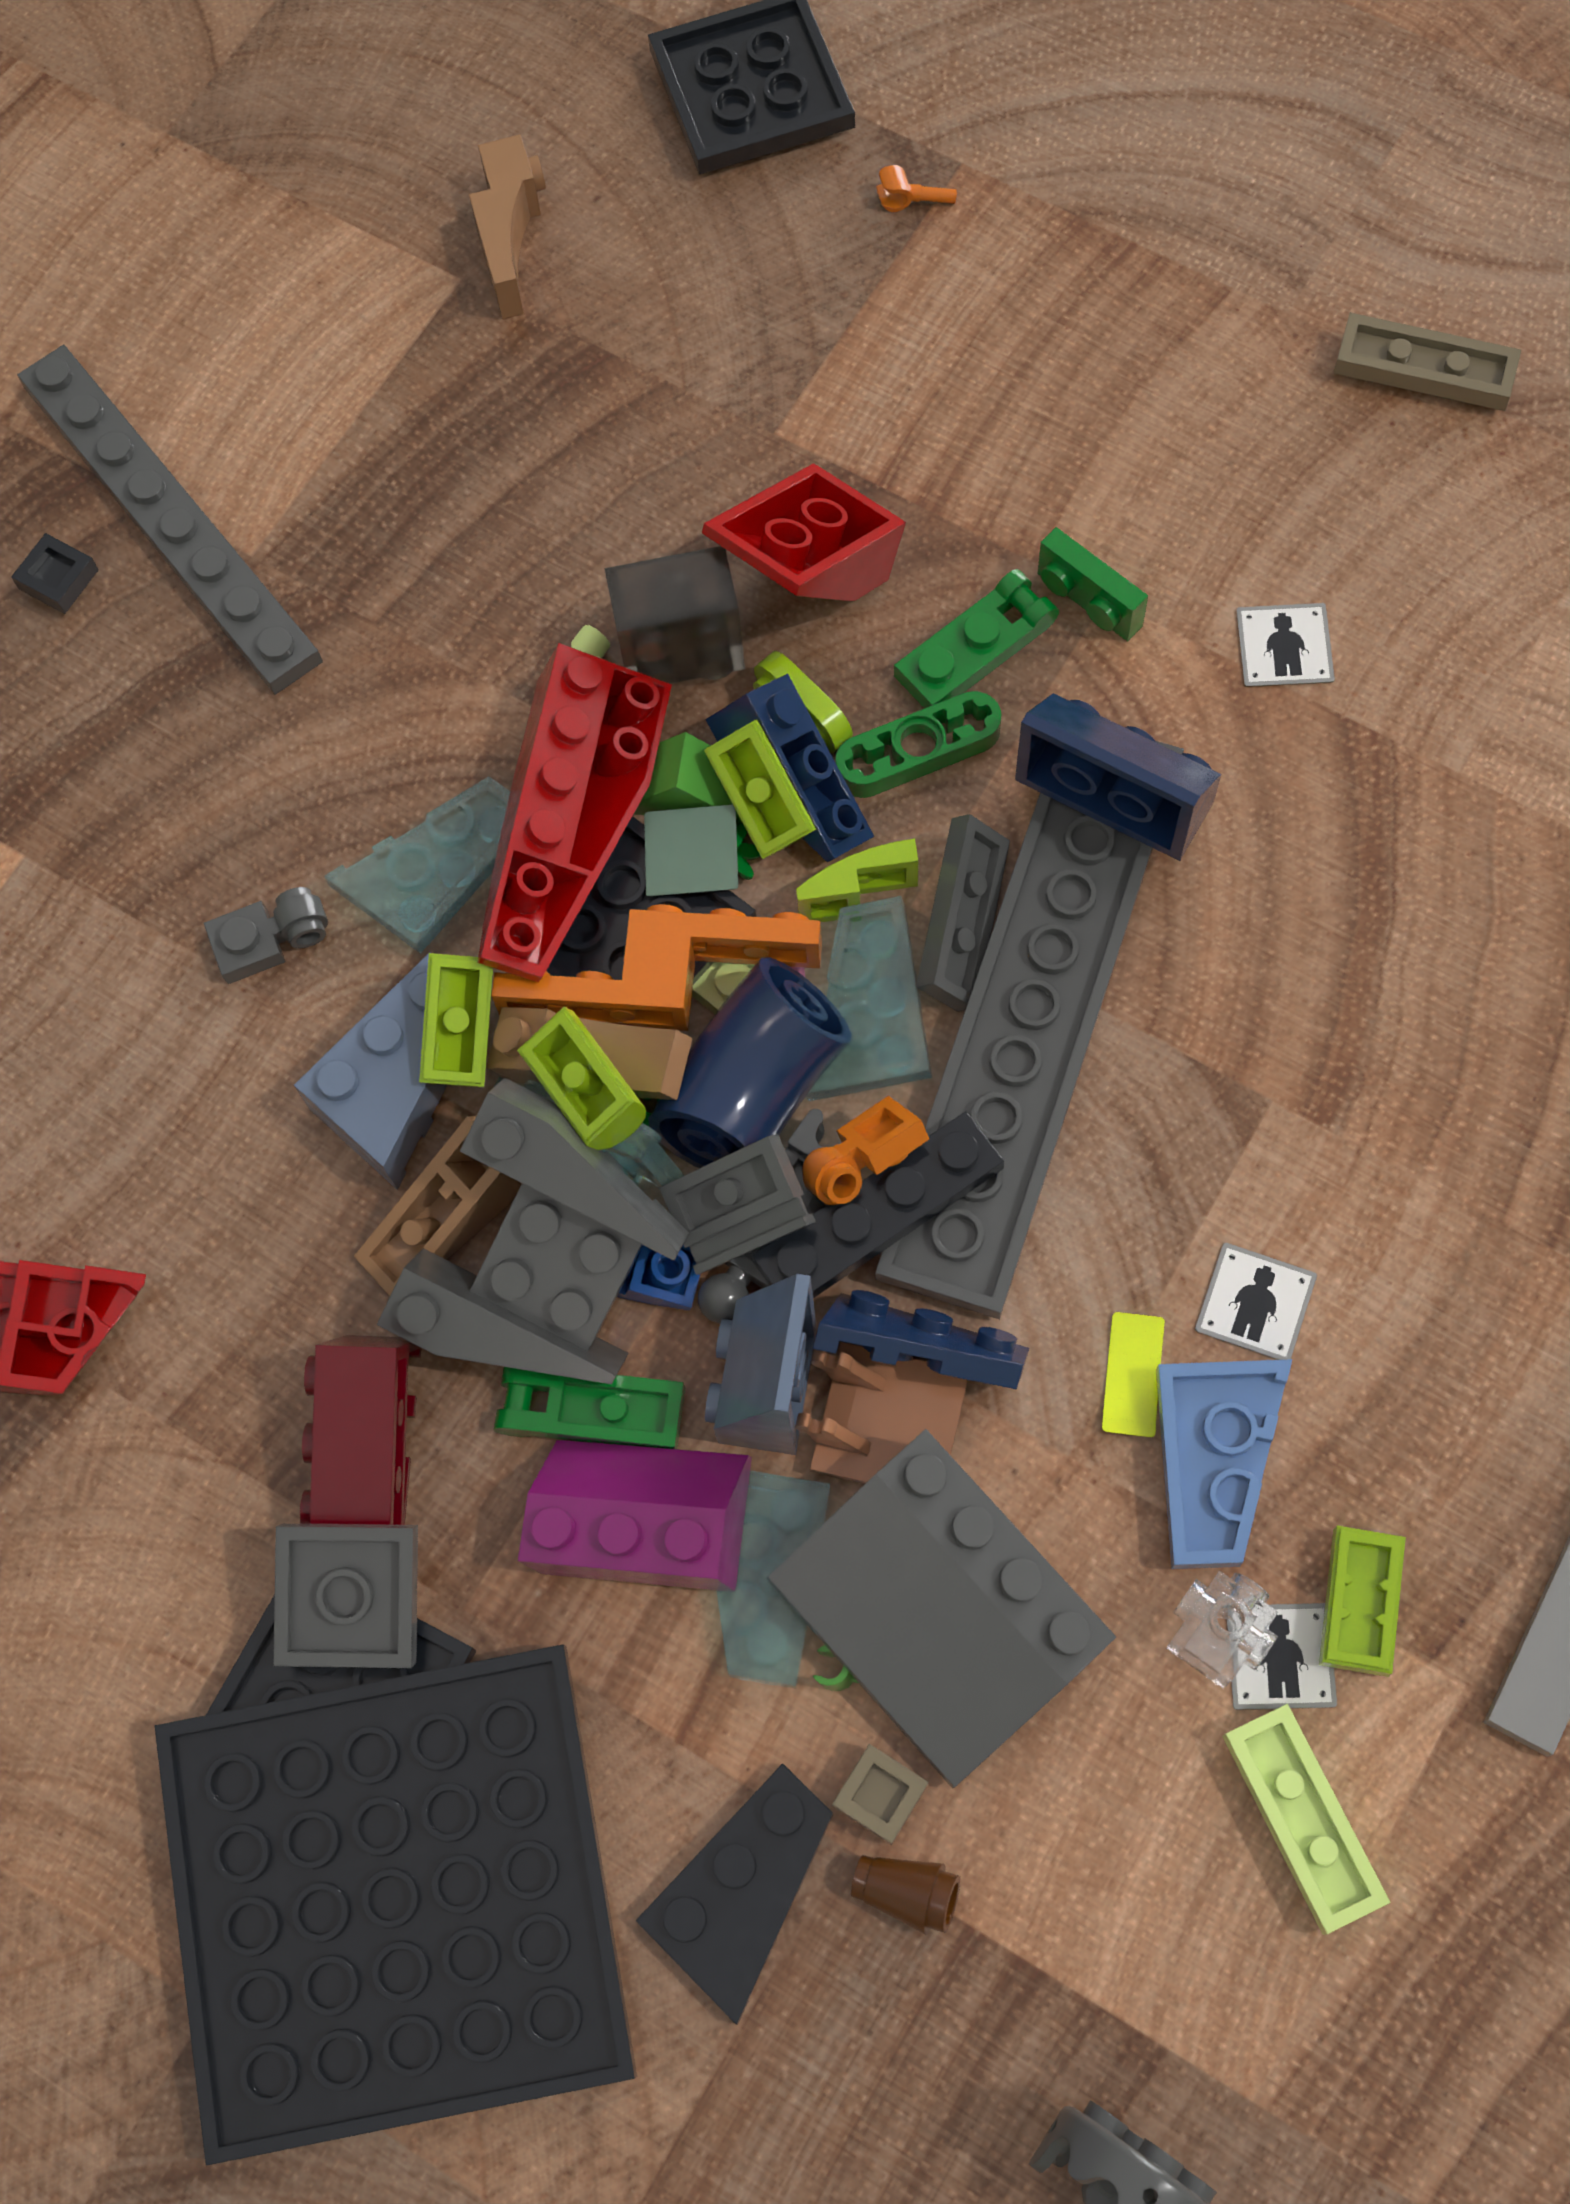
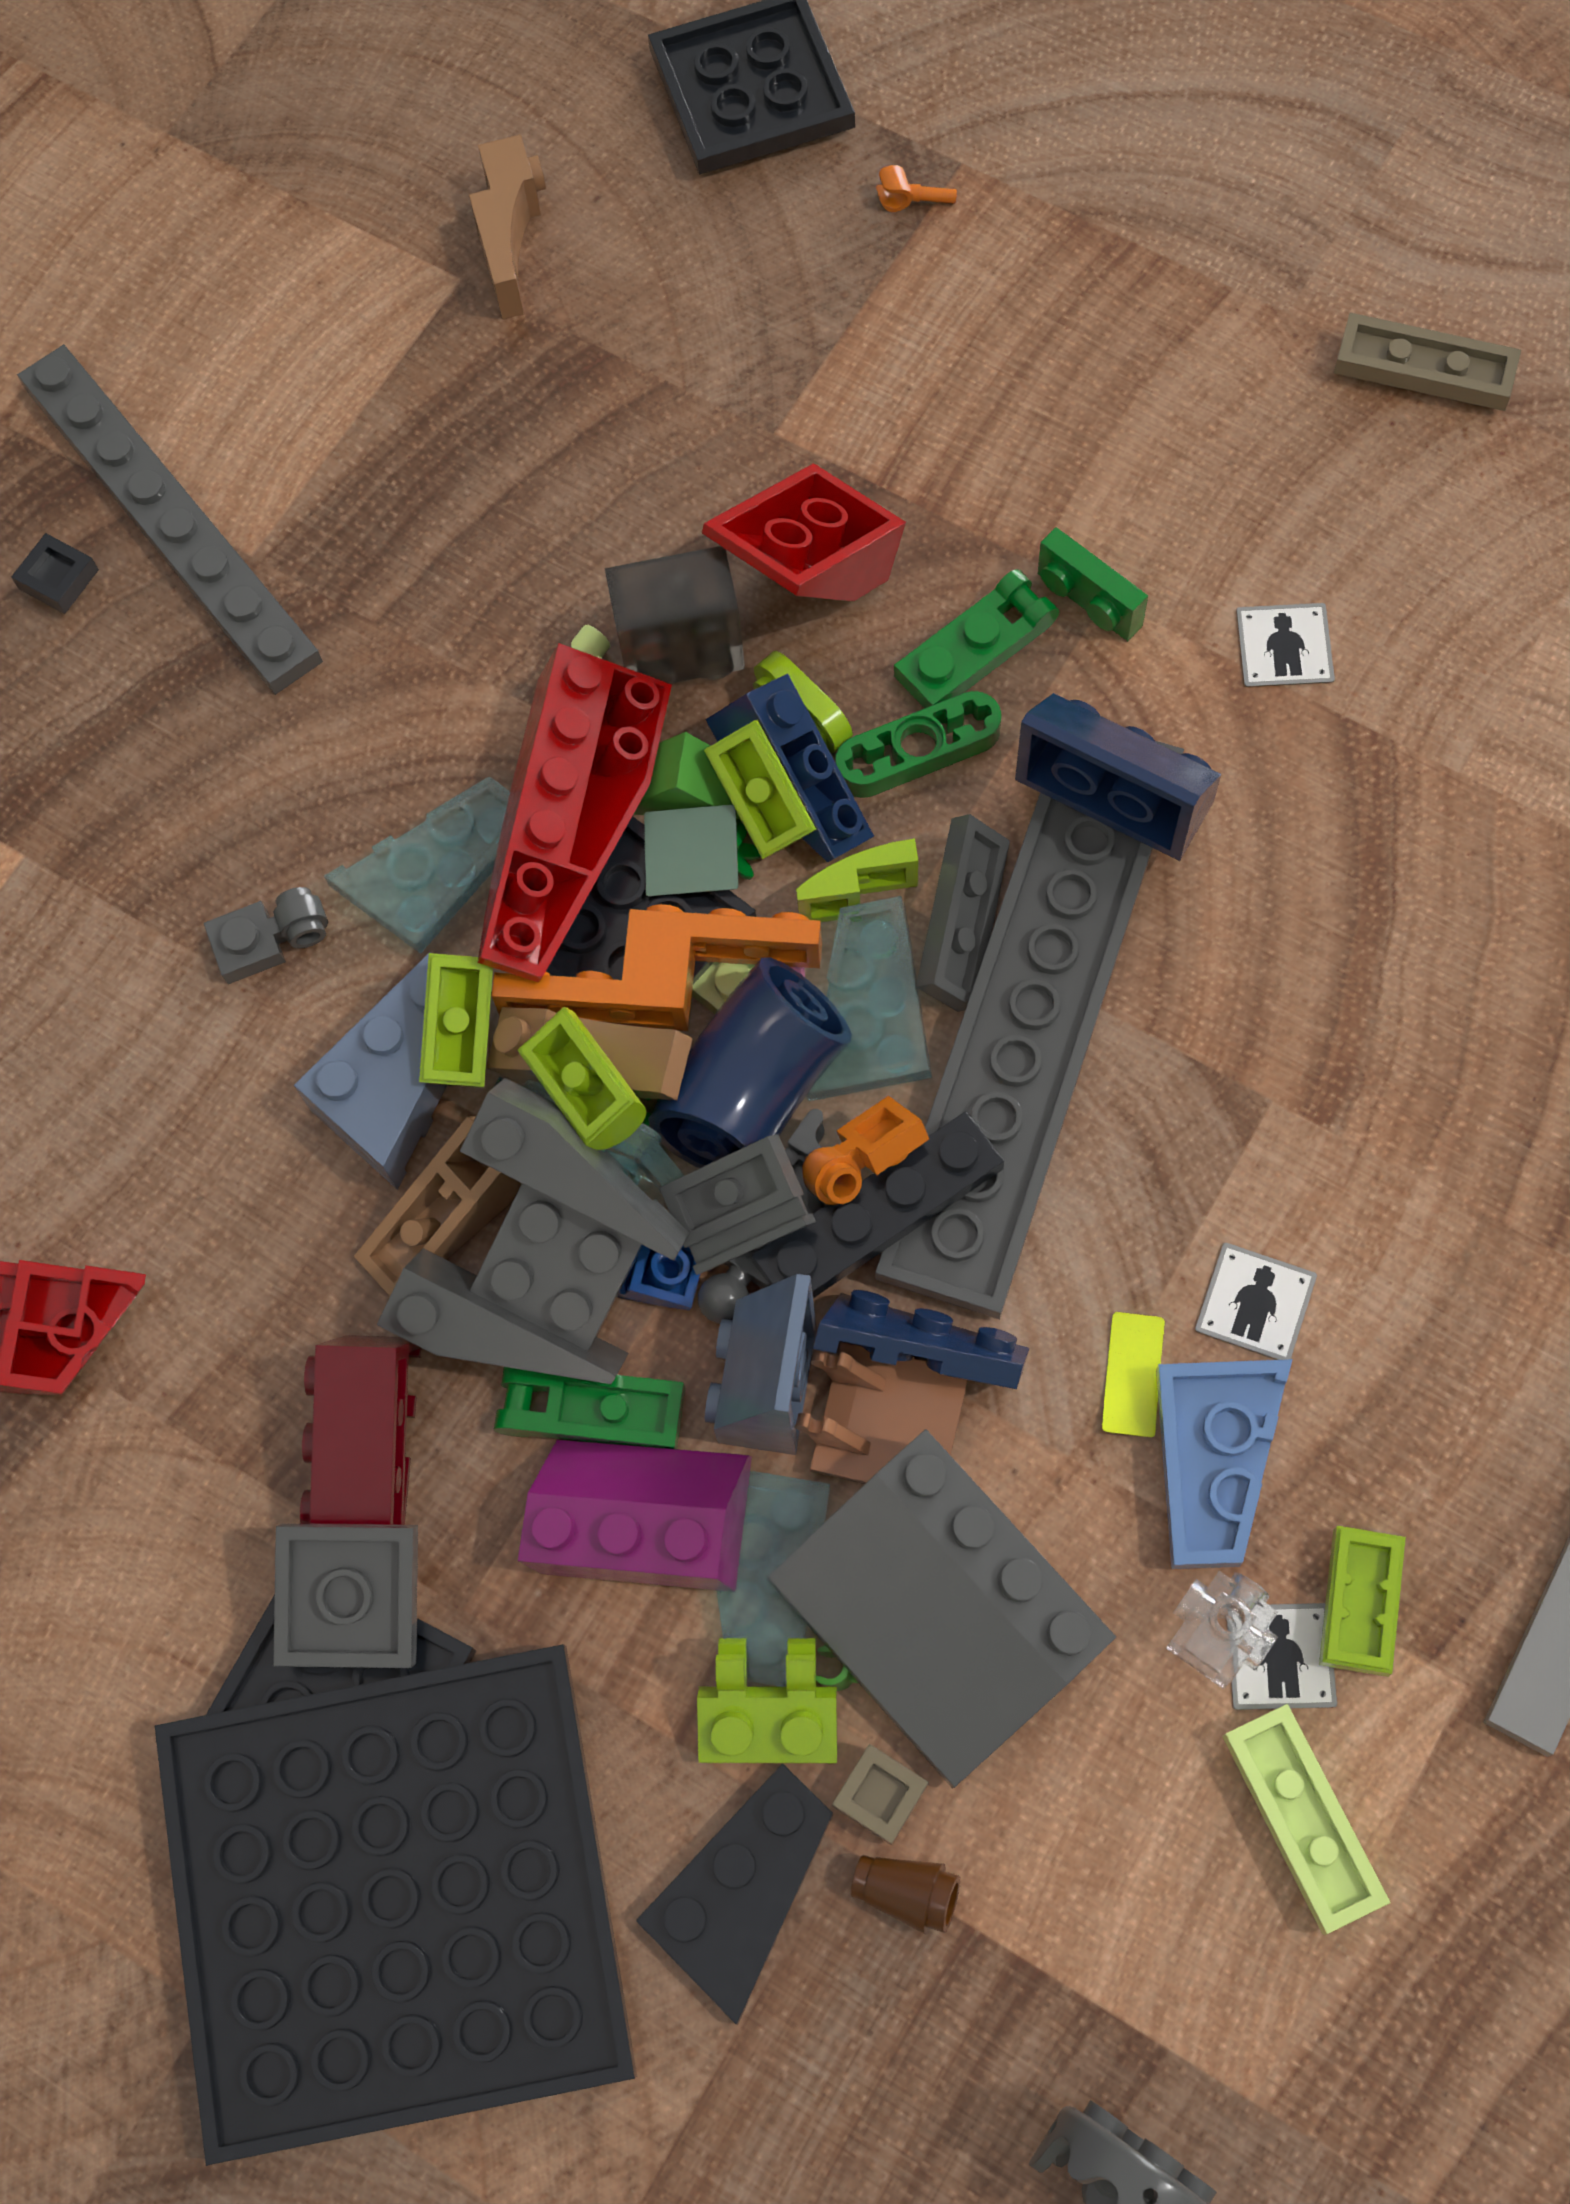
(767, 1722): none -> lime plate

